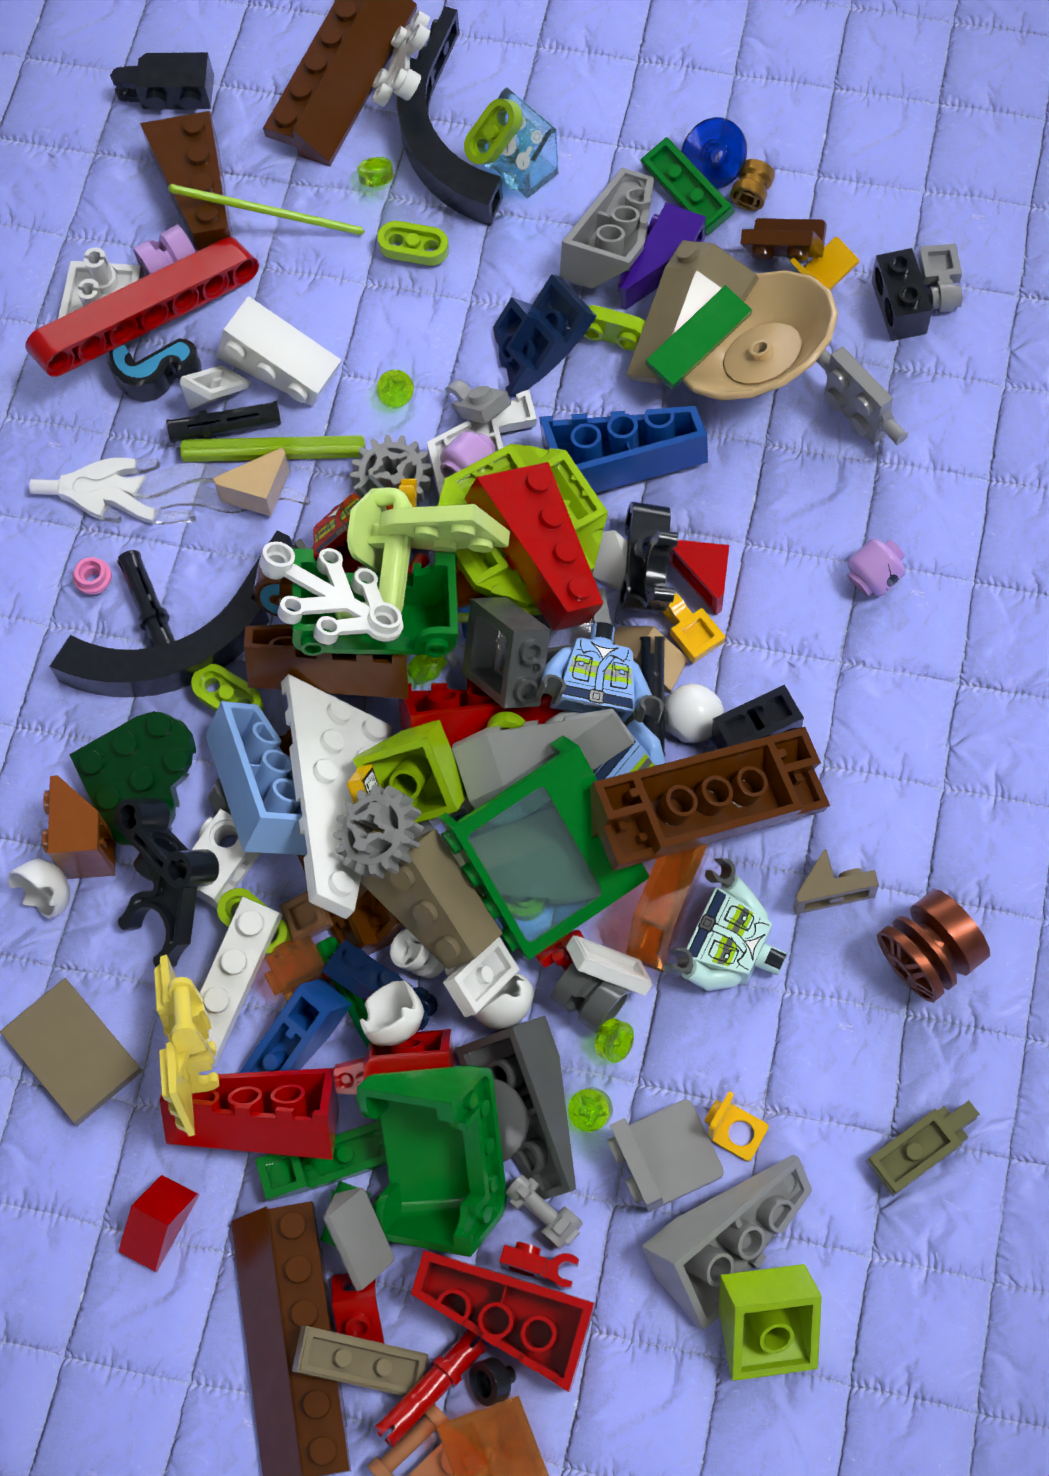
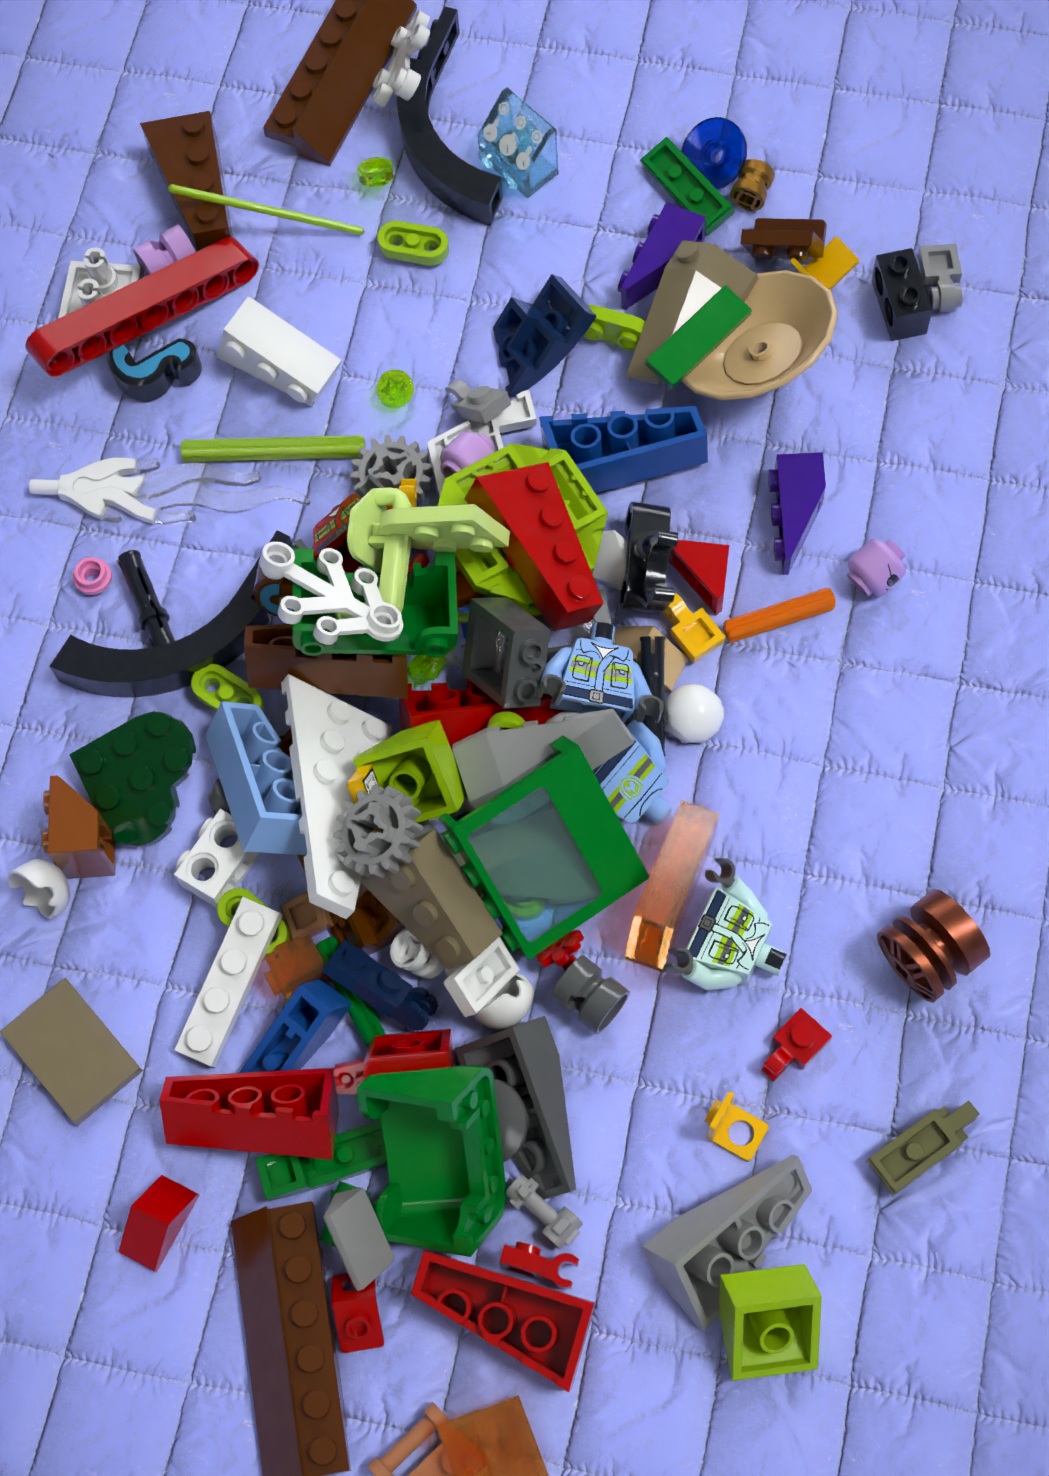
(167, 81): black hinge -> none
(170, 867): black piece -> none
(180, 428): black pin -> none
(187, 1051): light yellow piece -> none
(211, 385): white slope -> none
(256, 483): tan slope -> none
(358, 1361): dark tan tile -> none
(392, 1014): white hair -> none
(445, 1373): red pin -> none
(491, 1381): black tile -> none
(493, 128): lime plate -> none
(590, 1109): clear neon green tile -> none
(609, 232): light grey wedge -> none
(609, 965): white tile -> none
(614, 1040): clear neon green tile -> none
(665, 1155): light grey bracket -> none
(706, 798): reddish brown slope -> none
(758, 718): black brick -> none
(779, 614): none -> orange axle
(797, 1042): none -> red plate
(799, 497): none -> dark purple slope
(824, 891): dark tan slope -> none
(859, 397): light grey plate -> none

